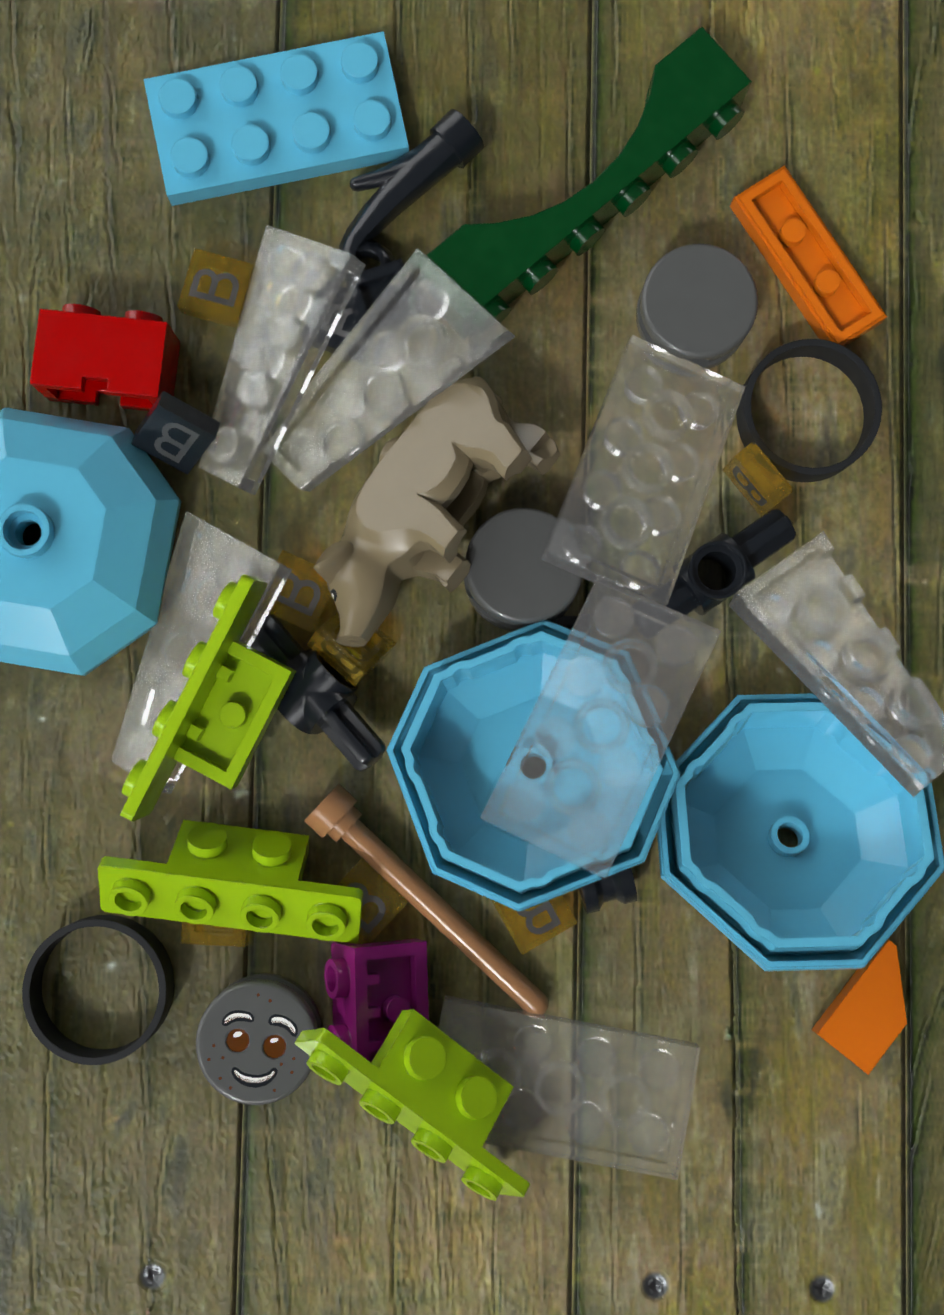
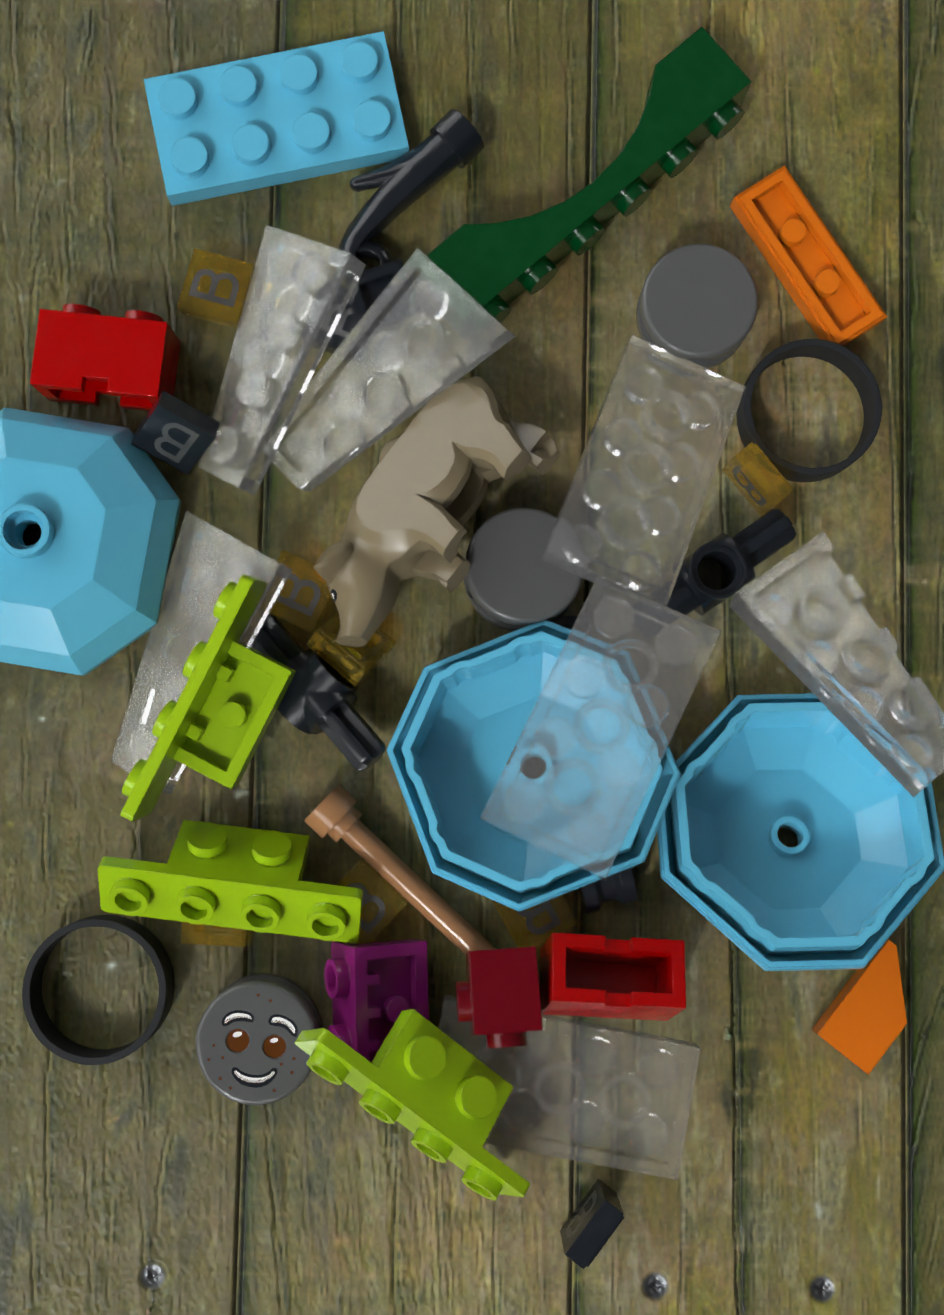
(501, 995): none -> dark red brick
(591, 1224): none -> black tile
(612, 977): none -> red brick

